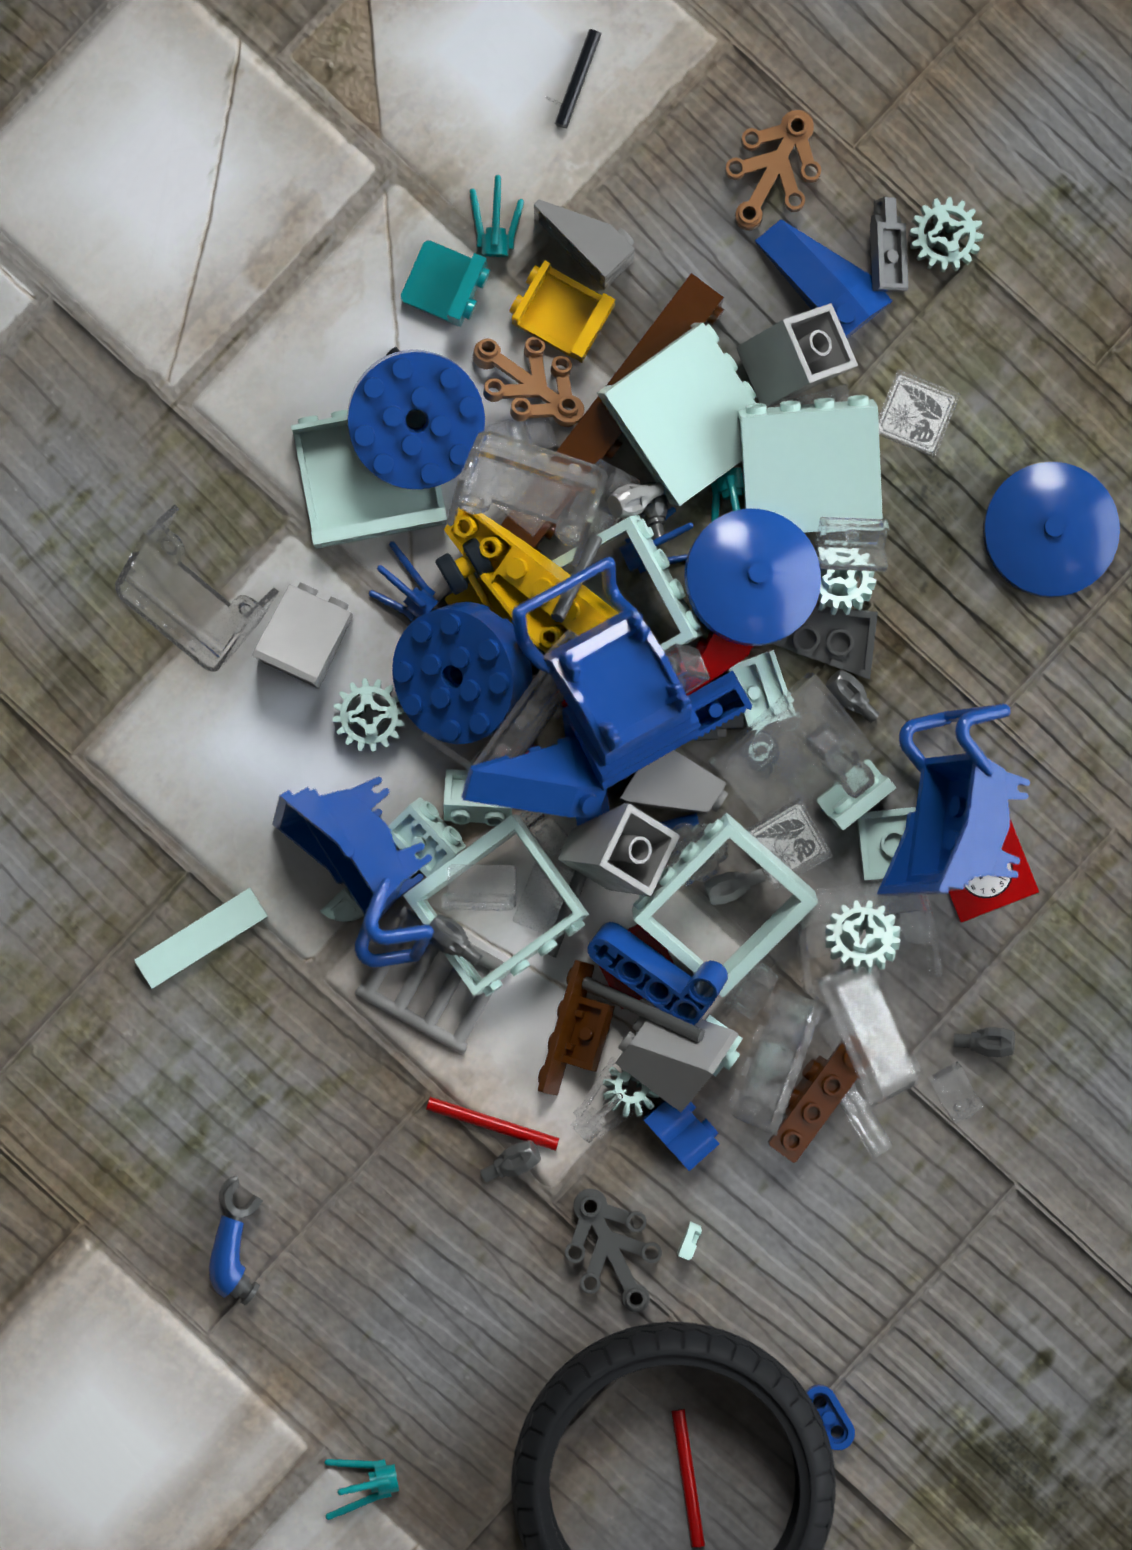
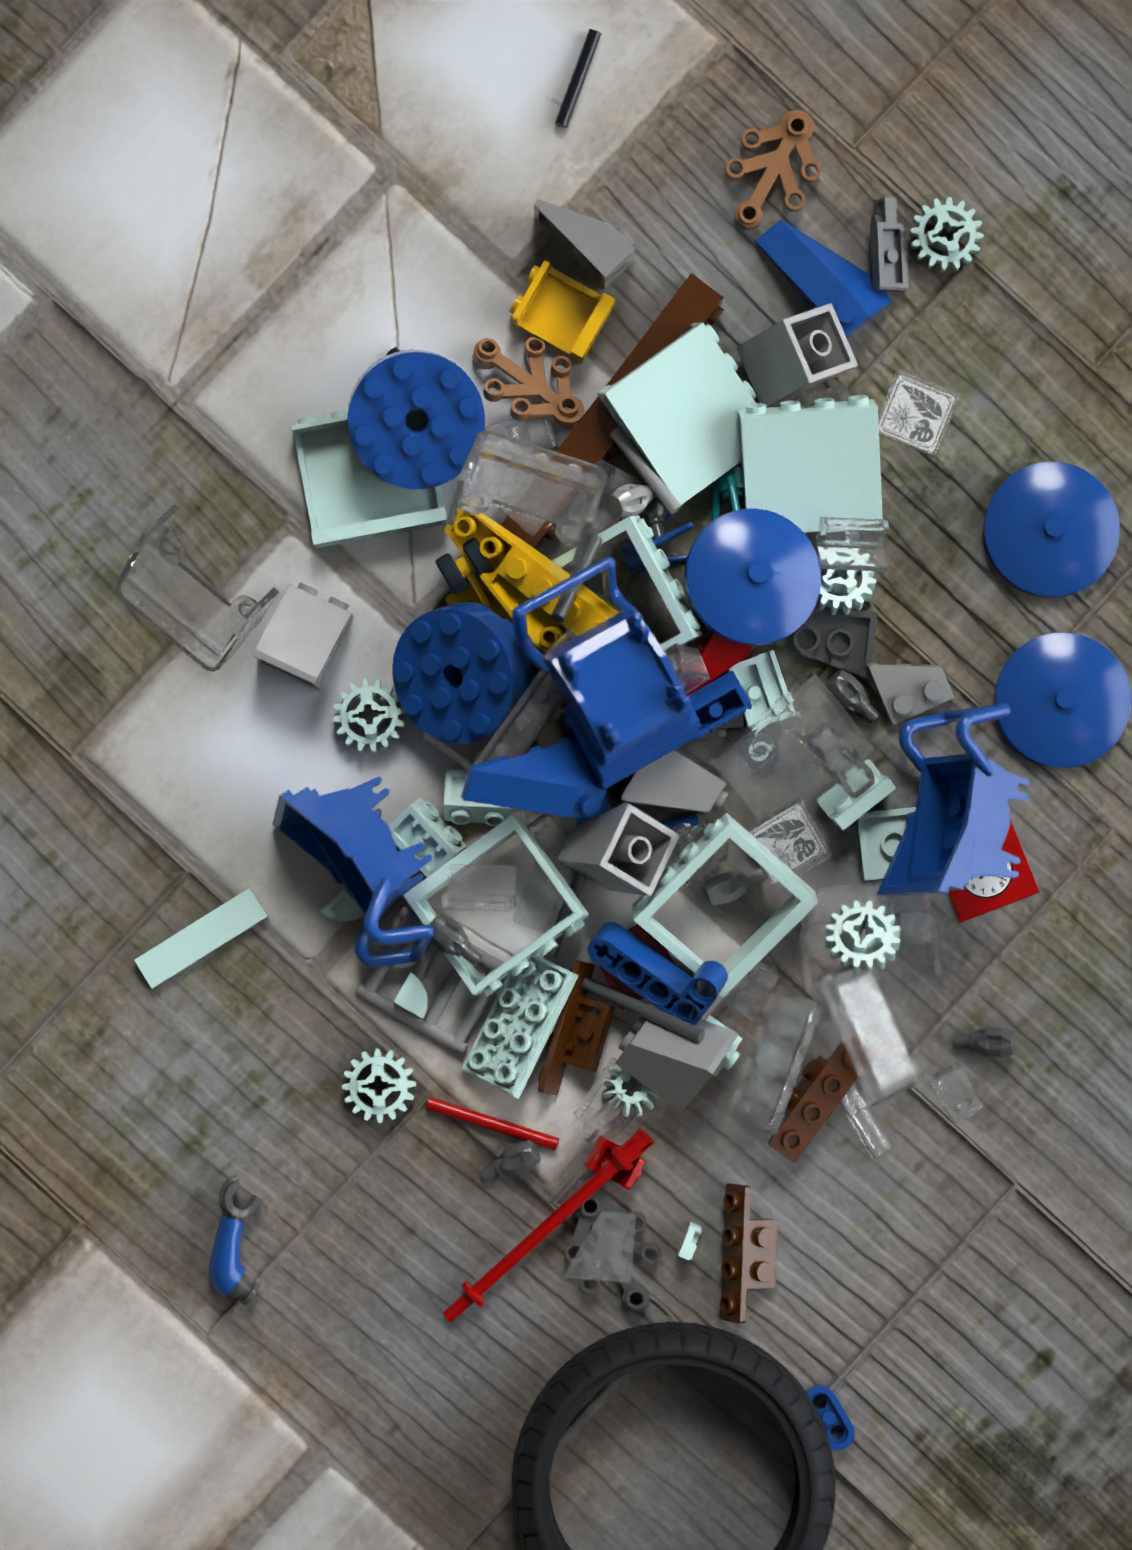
(378, 1069): none -> light aqua gear
(381, 1481): teal plant -> none
(413, 996): none -> light aqua tile
(417, 600): blue plant -> none
(445, 282): teal bracket -> none
(495, 241): teal plant -> none
(519, 1025): none -> light aqua tile
(601, 1155): none -> red bracket
(606, 1249): none -> clear wing
(620, 1159): none -> red bar
(645, 470): none -> light grey bar
(682, 1132): blue brick -> none
(688, 1478): red bar -> none
(747, 1253): none -> reddish brown bracket
(909, 688): none -> light grey wing
(1063, 699): none -> blue dish

